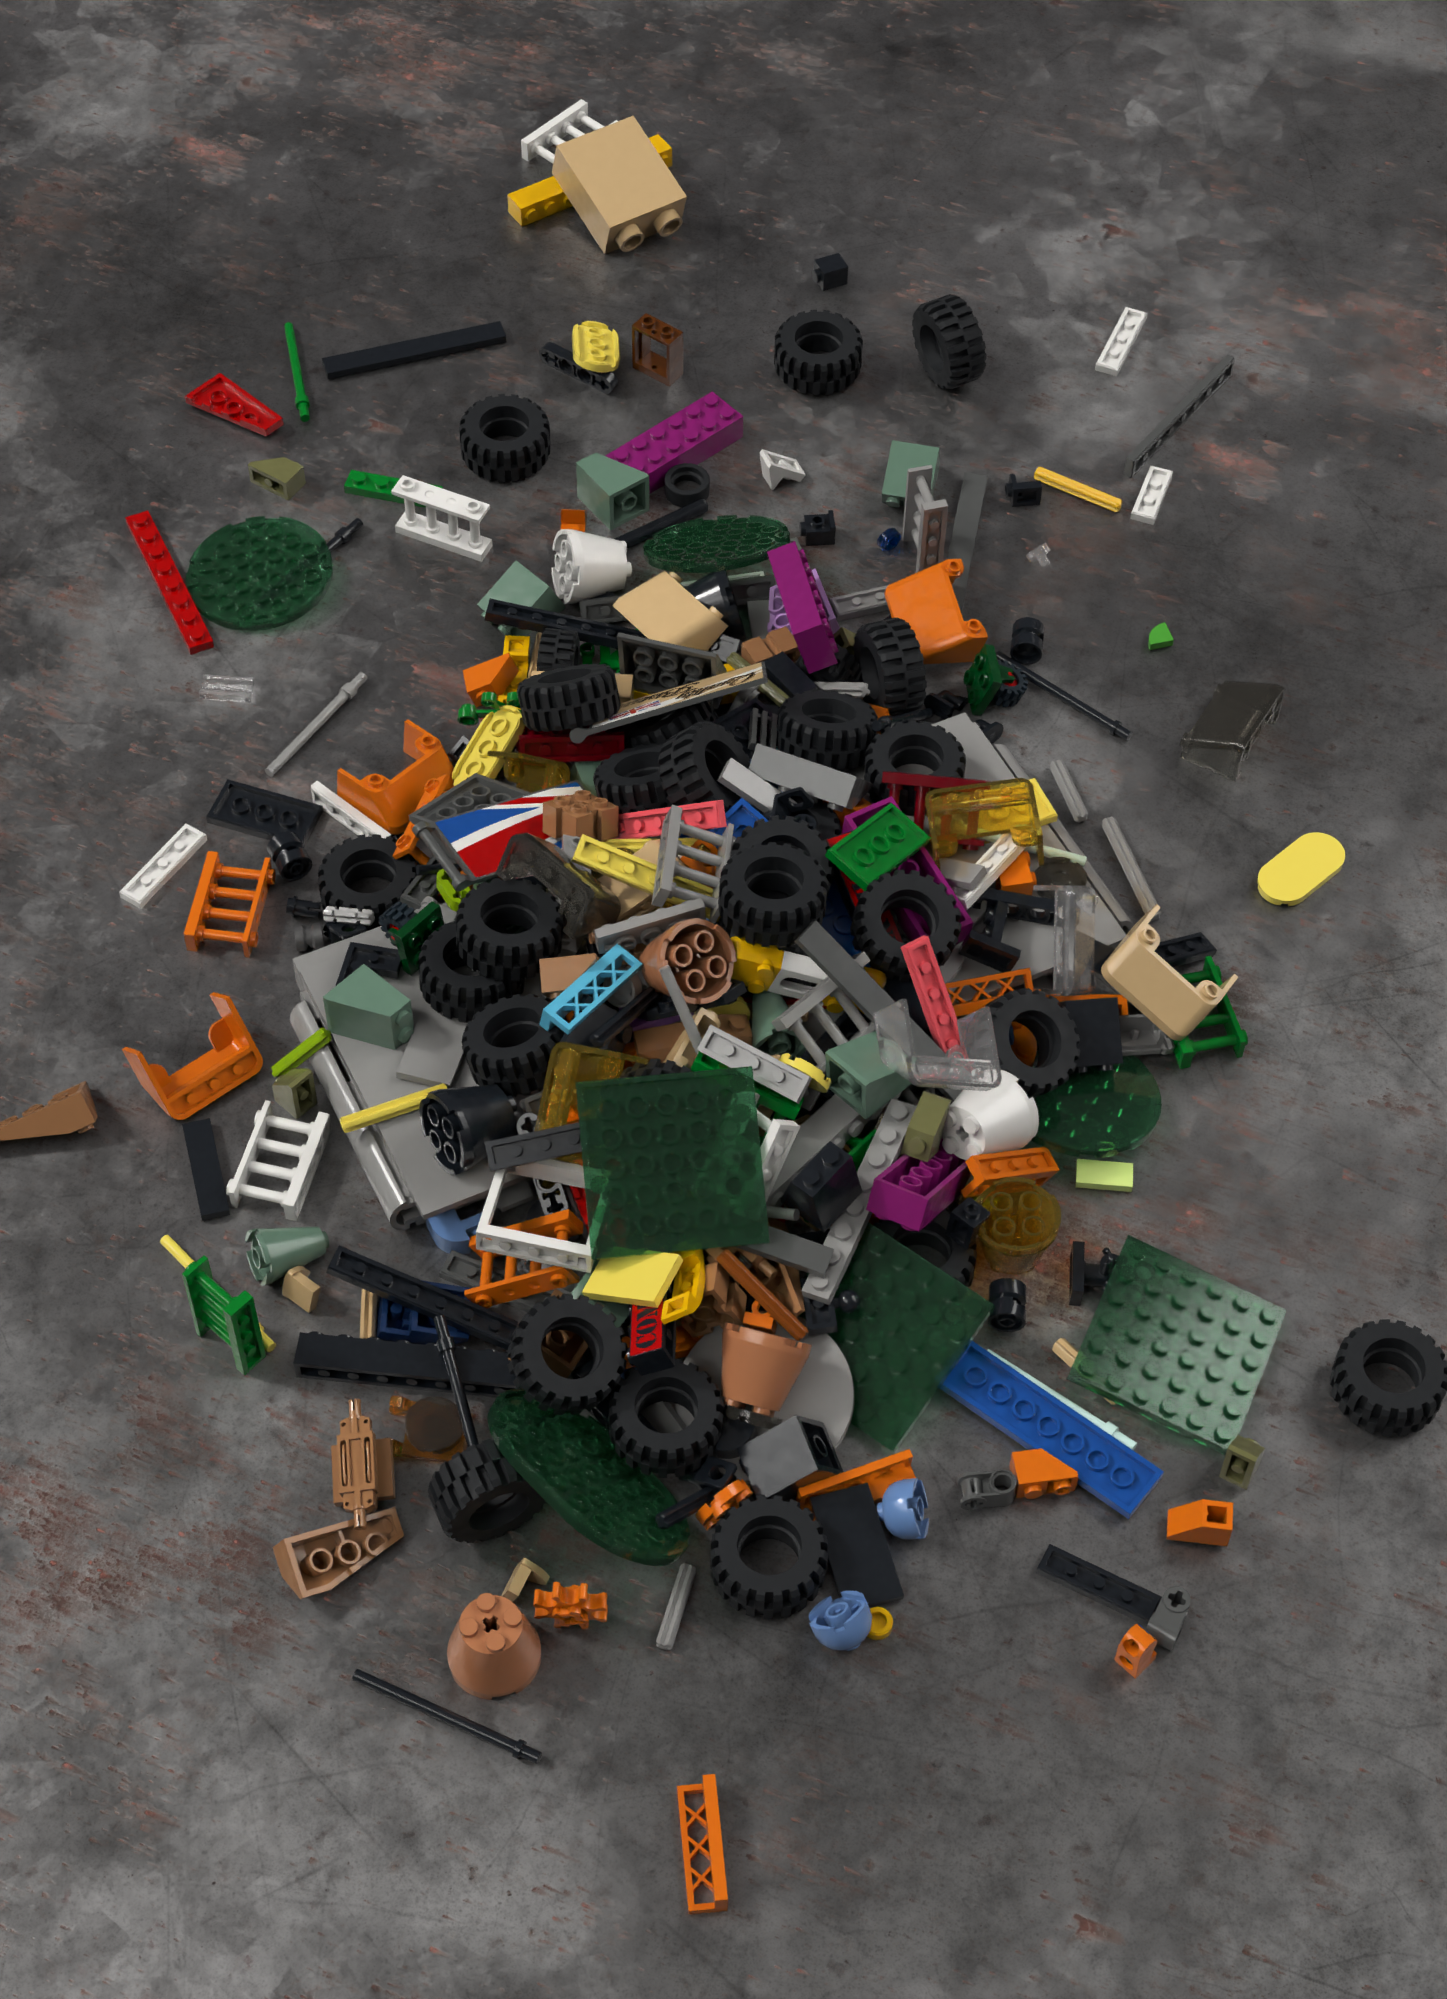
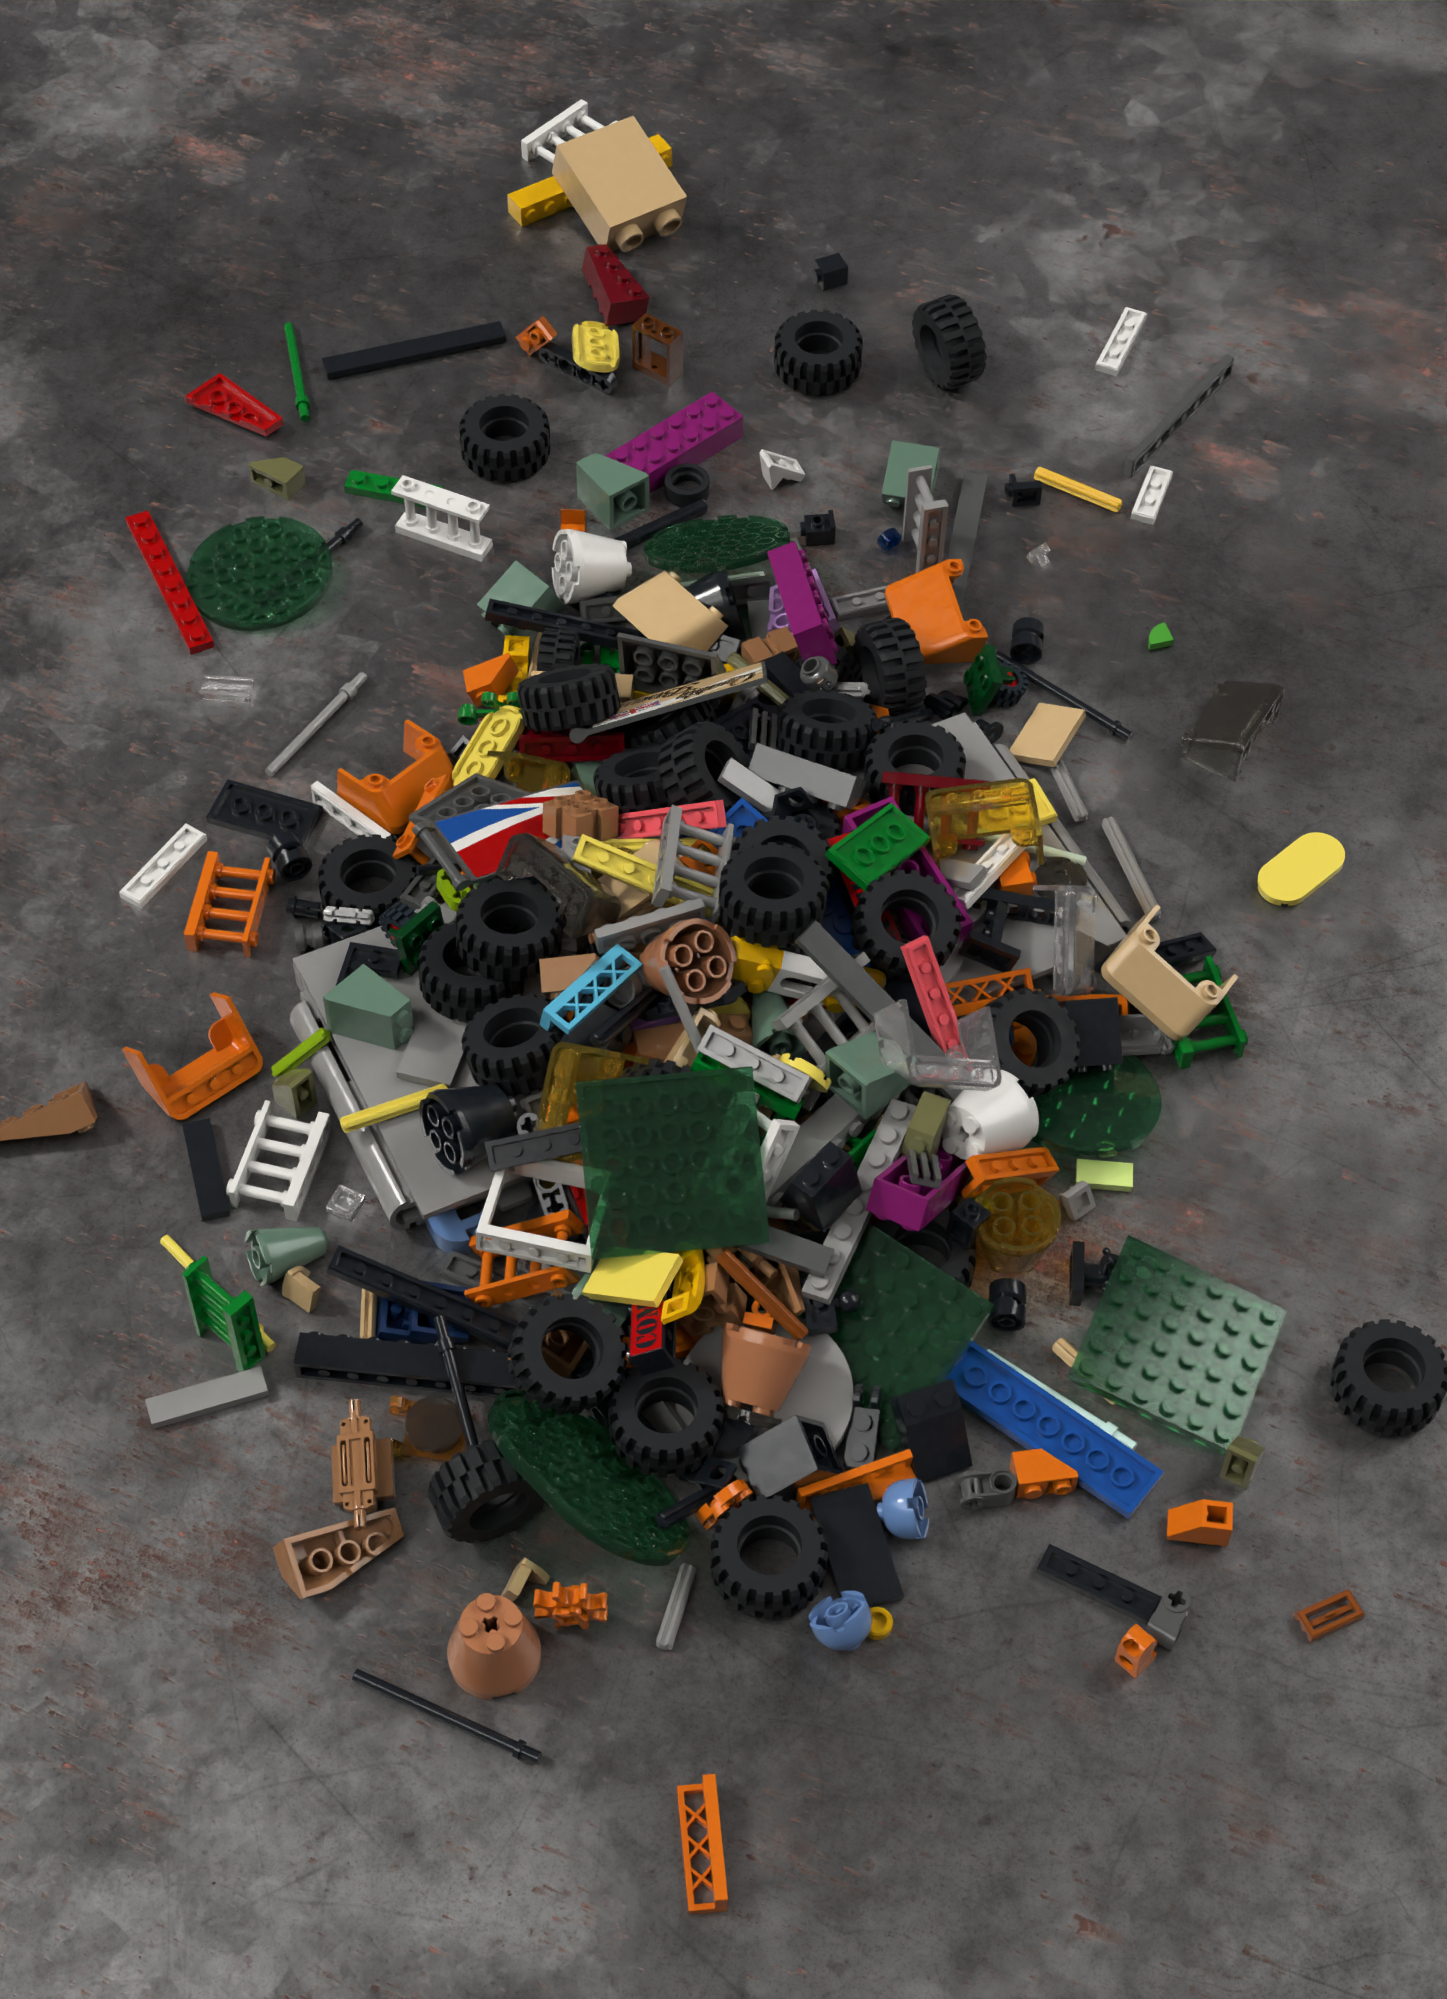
(206, 1397): none -> light grey tile
(345, 1203): none -> clear plate
(536, 335): none -> orange slope
(613, 286): none -> dark red wedge
(818, 674): none -> dark grey head
(863, 1429): none -> black hinge
(925, 1163): none -> dark grey tile
(933, 1429): none -> black slope
(1047, 734): none -> tan tile
(1077, 1200): none -> light grey tile
(1307, 1626): none -> dark orange tile

